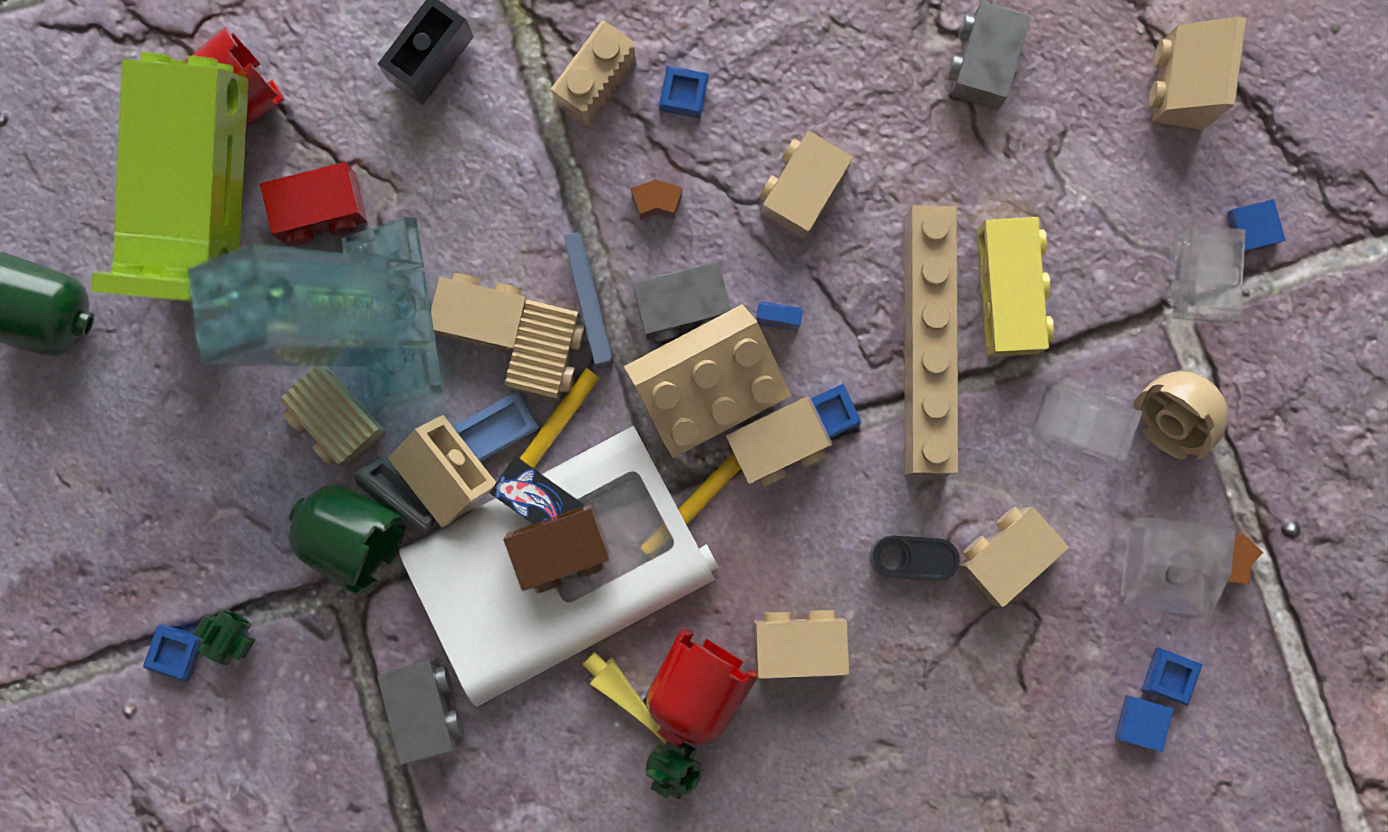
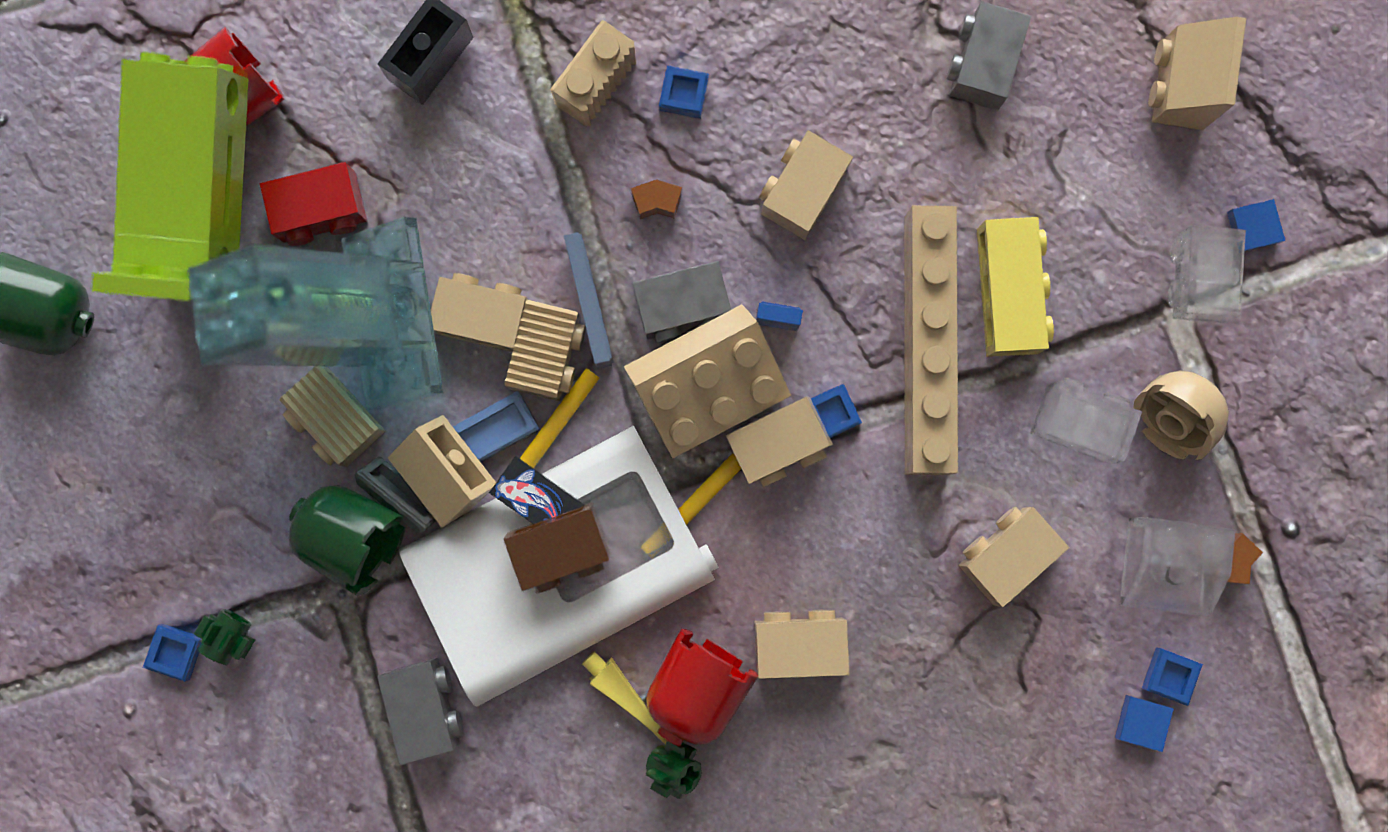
(923, 558): black piece -> none

